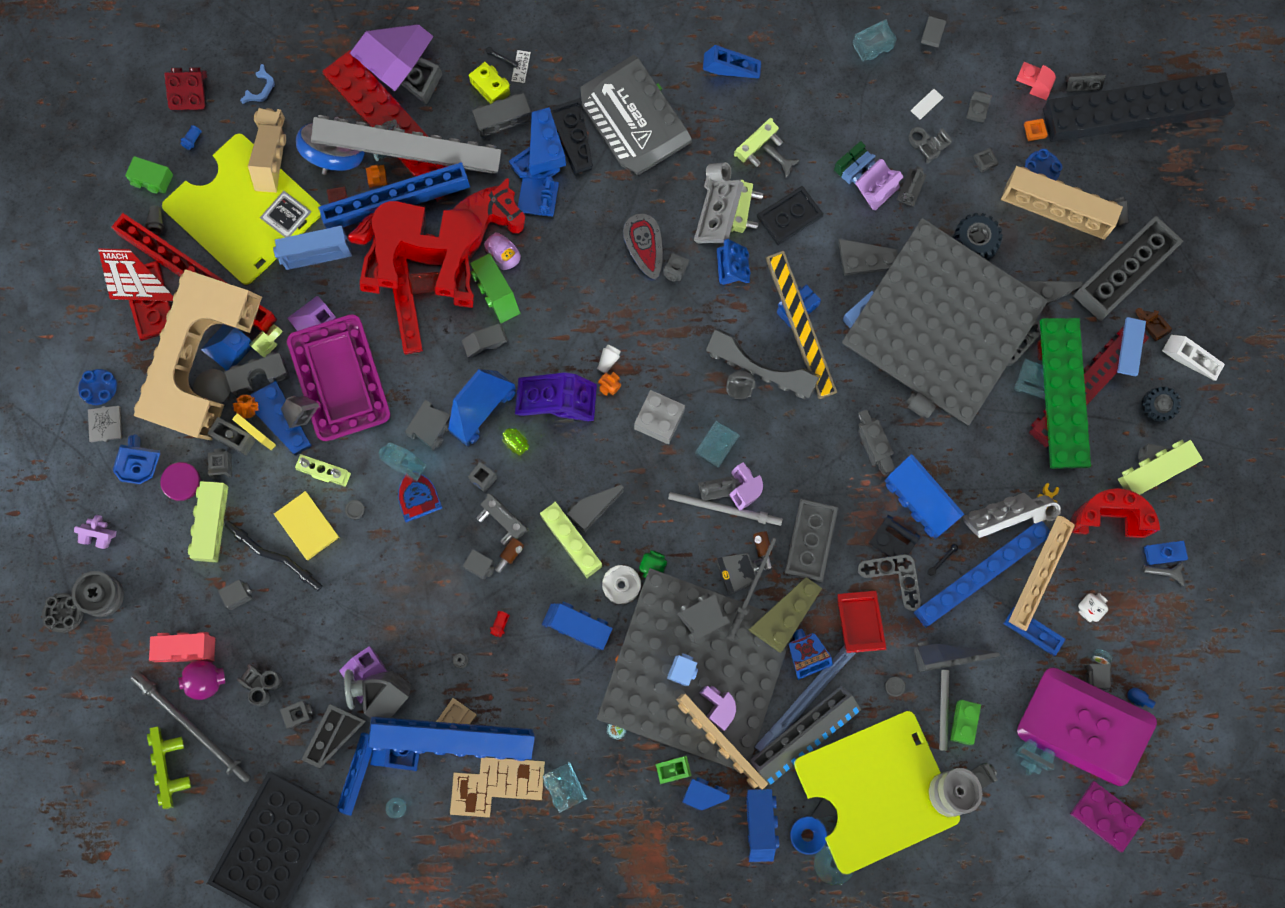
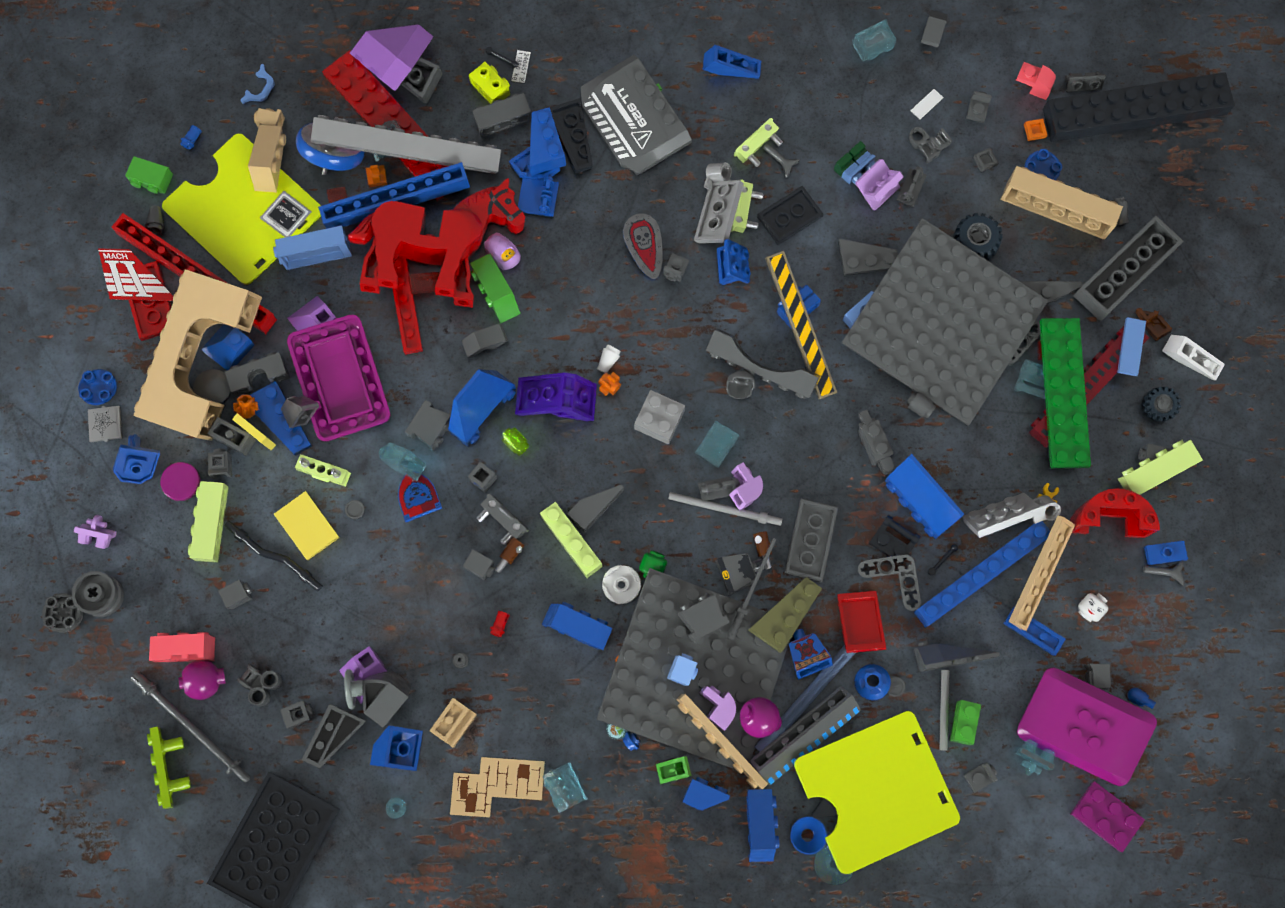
(185, 88): dark red bracket -> none
(264, 342): yellowish green plate -> none
(355, 775): blue tile -> none
(451, 738): blue brick -> none
(631, 740): none -> blue plate
(760, 717): none -> magenta brick
(869, 692): none -> blue piece
(955, 792): light grey wheel -> none
(1102, 657): clear light blue tile -> none

